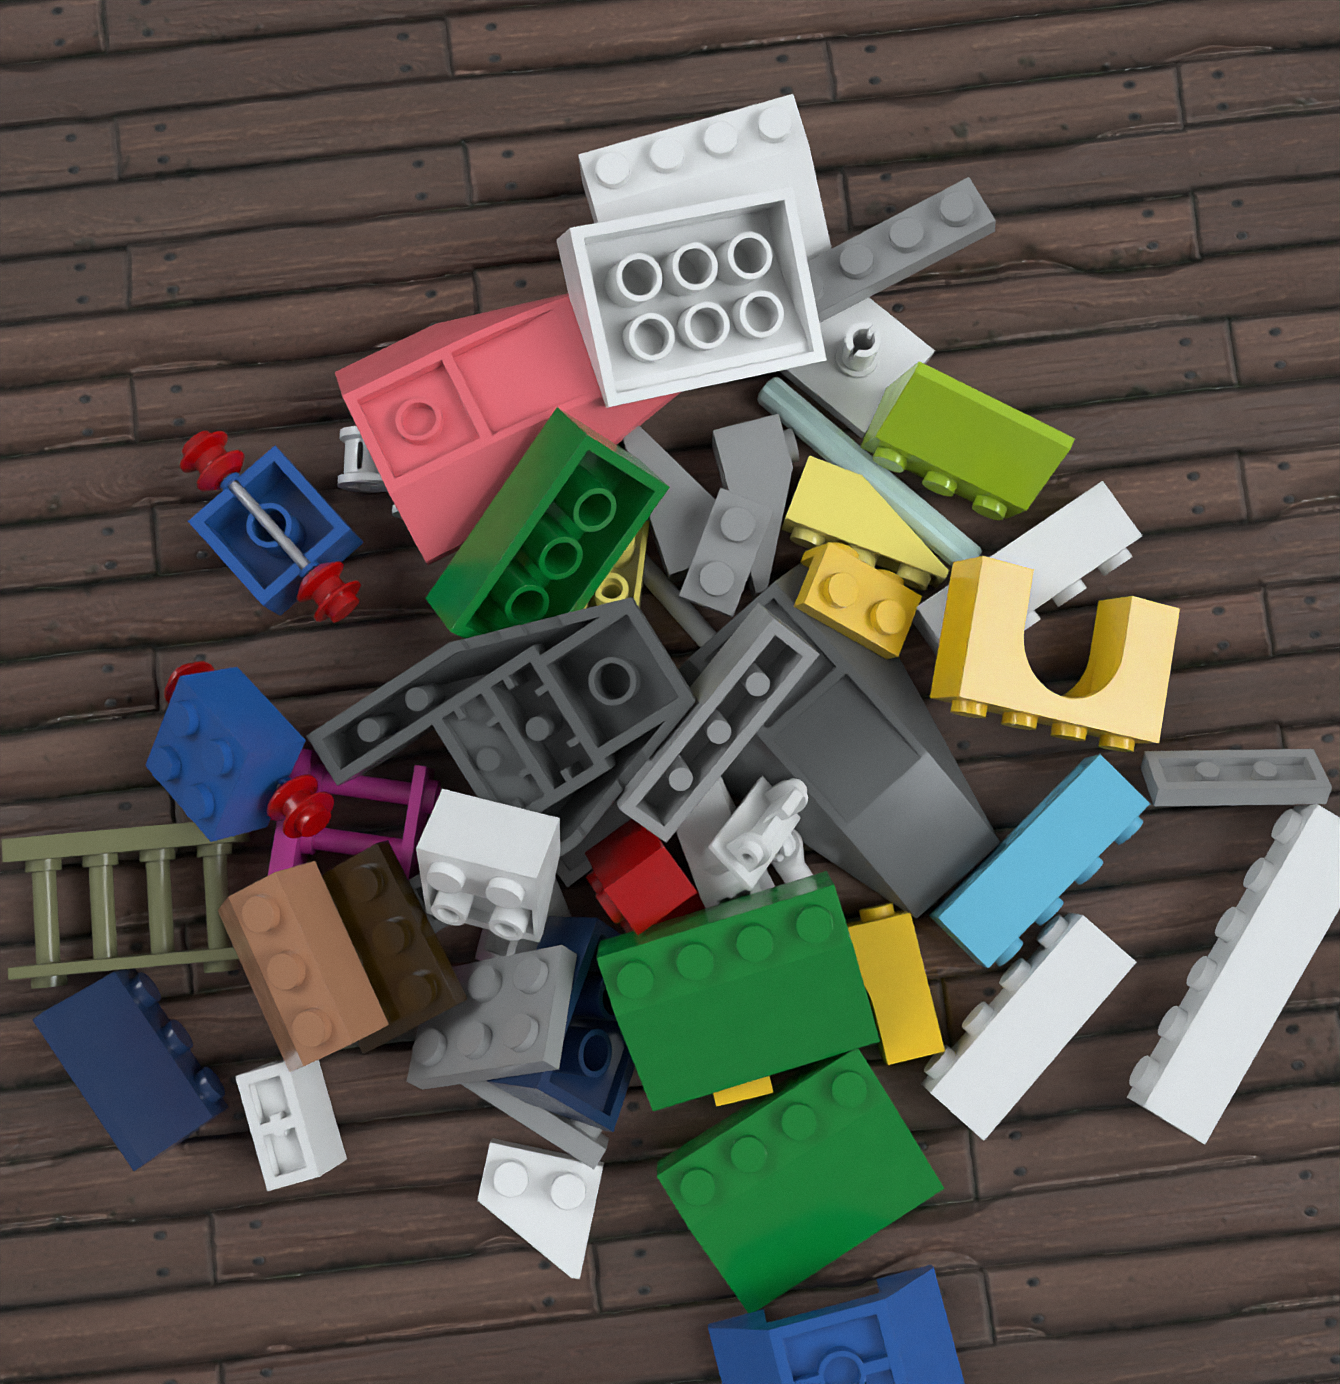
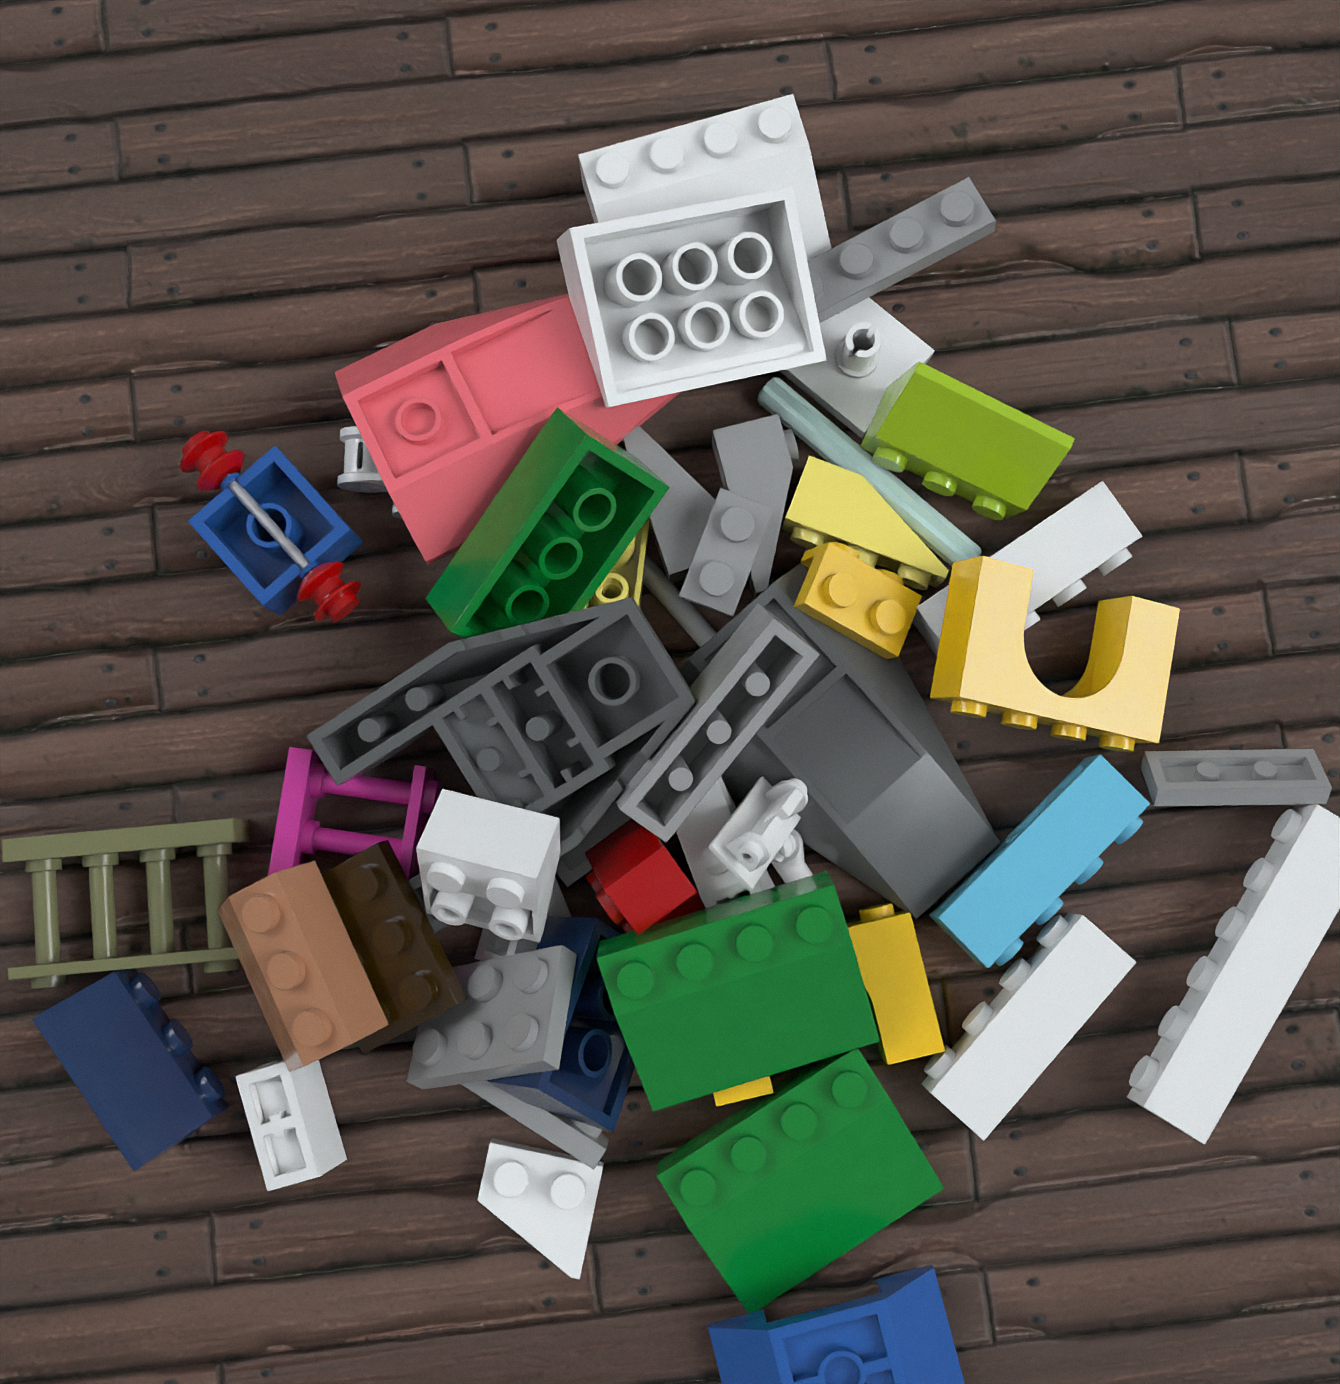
(232, 757): blue brick -> none

